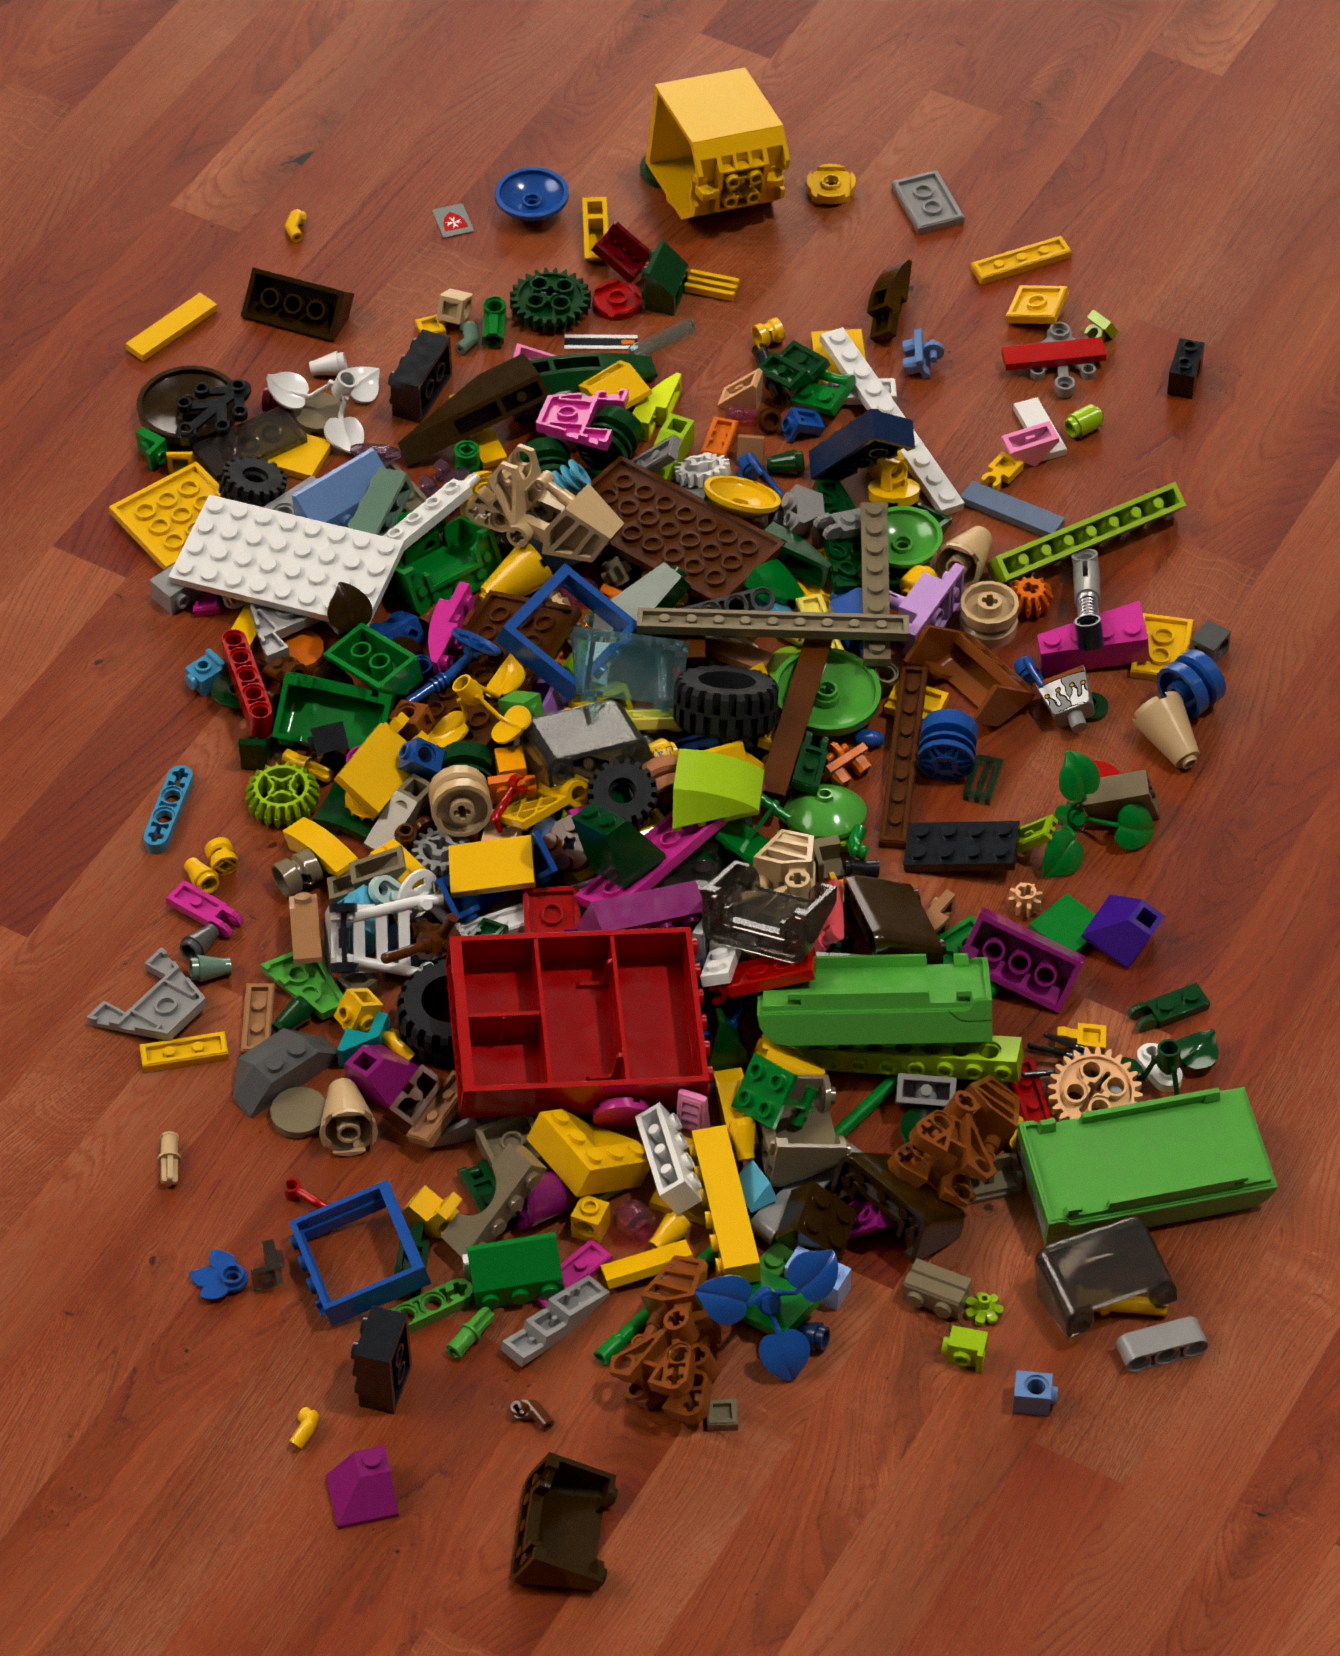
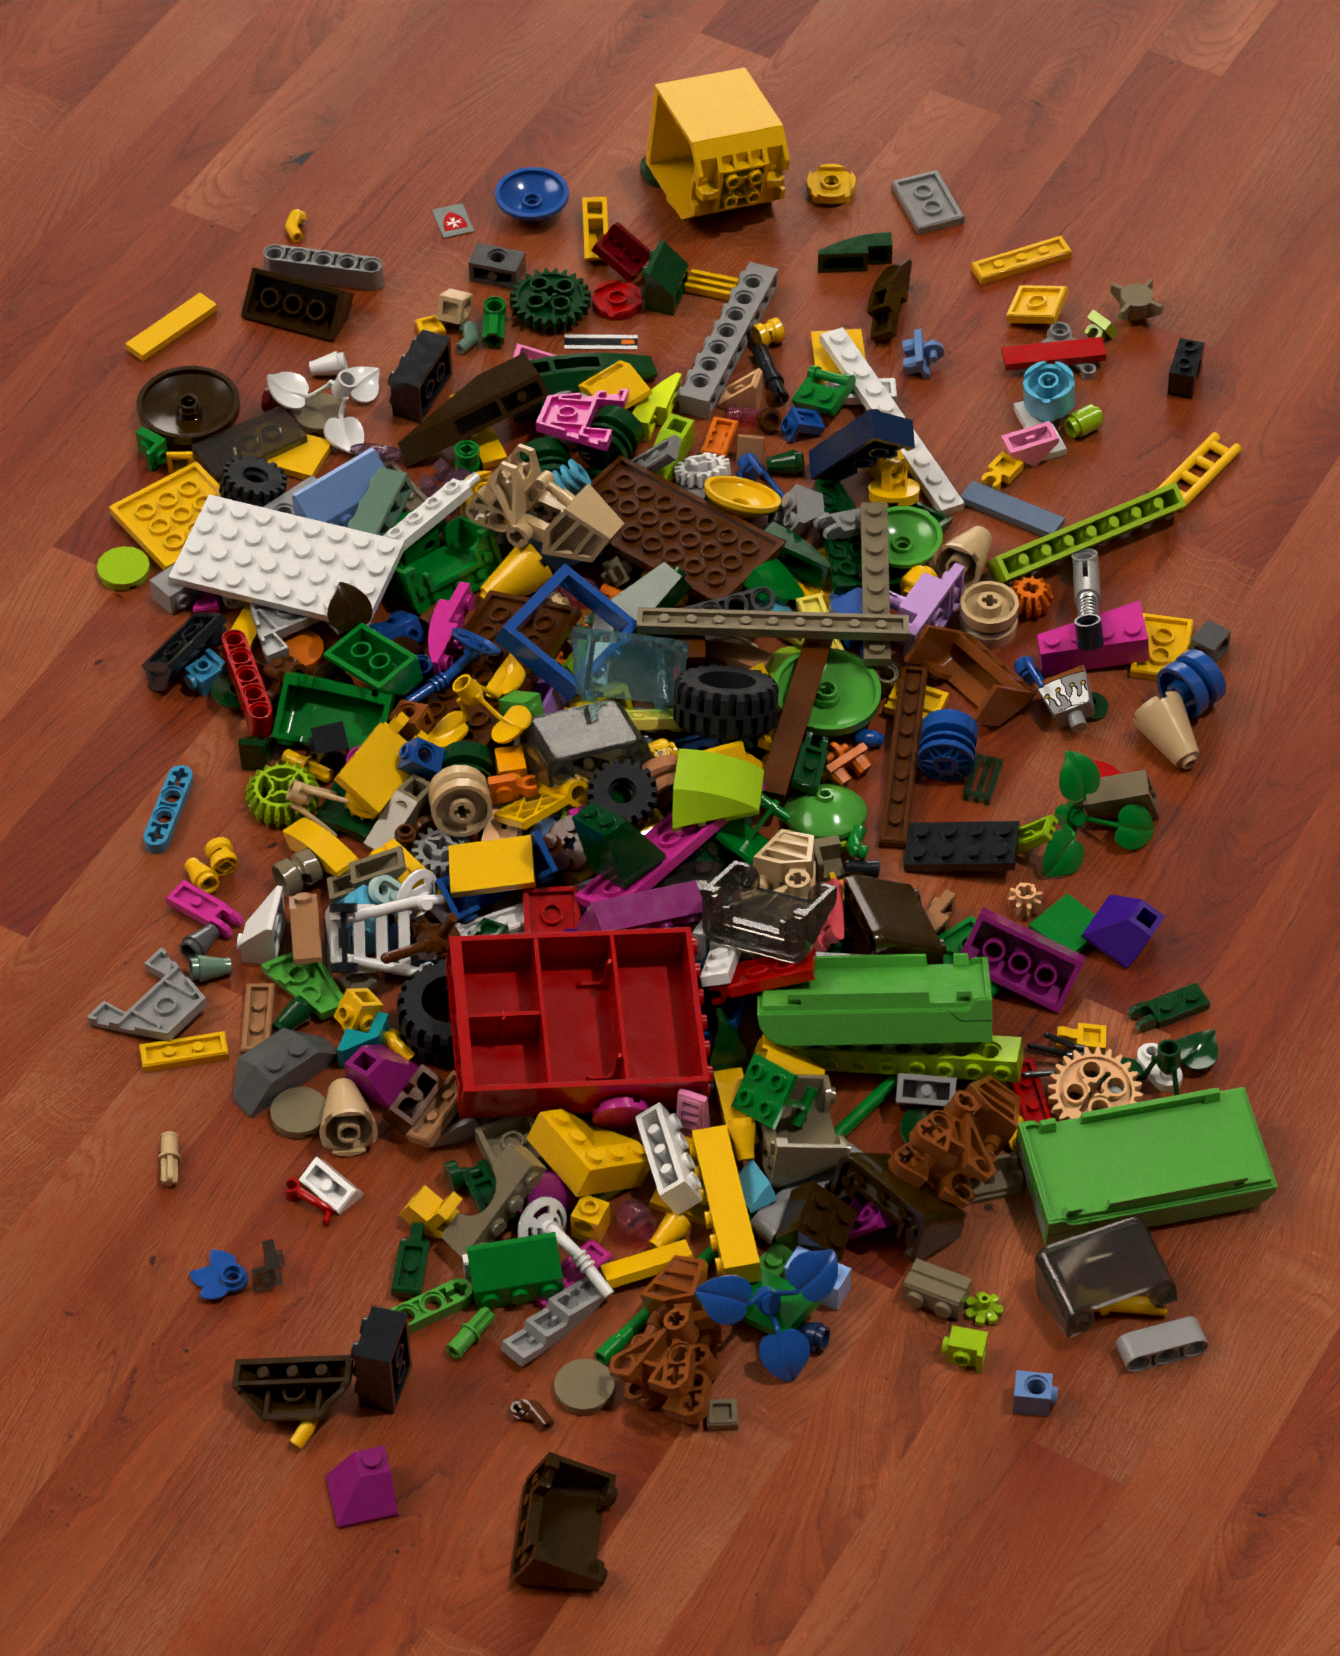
(123, 568): none -> lime tile
(183, 646): none -> black slope
(235, 391): black plant -> none
(264, 930): none -> white slope
(292, 1385): none -> dark brown wedge
(302, 793): none -> tan plant
(325, 266): none -> light grey beam
(330, 1185): none -> white slope
(342, 1213): blue window -> none
(453, 1175): none -> dark green tile
(496, 266): none -> dark grey brick
(504, 802): red piece -> none
(545, 1224): none -> white dish
(584, 1386): none -> dark tan tile
(663, 337): clear light blue axle -> none
(728, 341): none -> light grey brick
(794, 366): dark green slope -> none
(856, 253): none -> dark green slope
(1049, 390): none -> medium azure brick
(1136, 301): none -> dark tan piece
(1196, 458): none -> yellow bar

